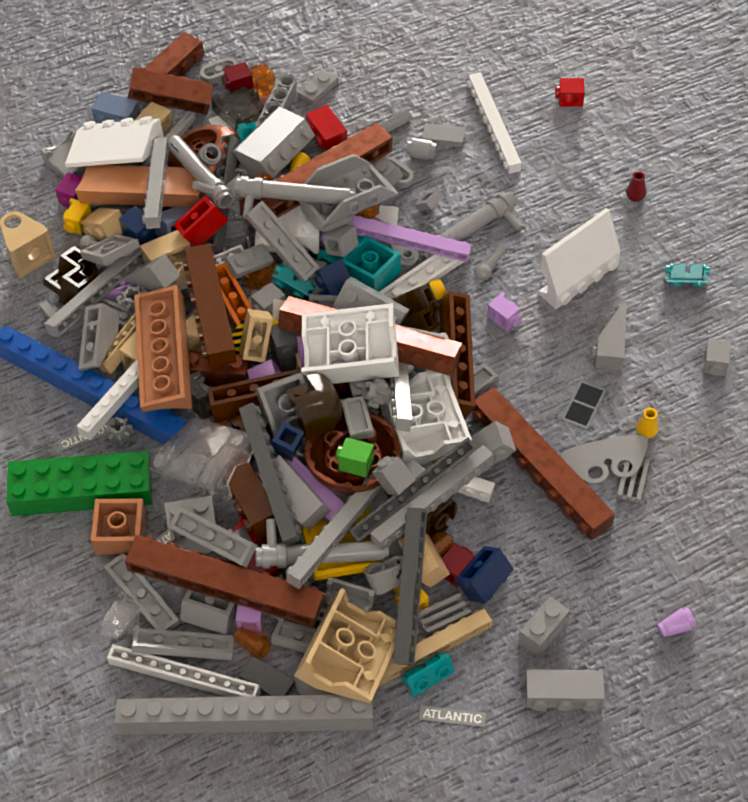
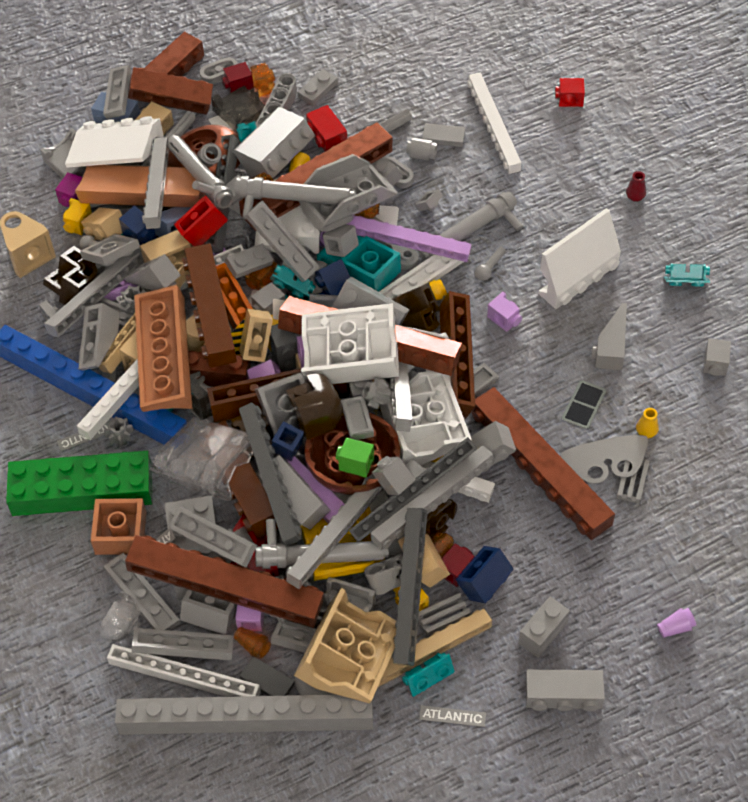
(117, 92): none -> light grey plate

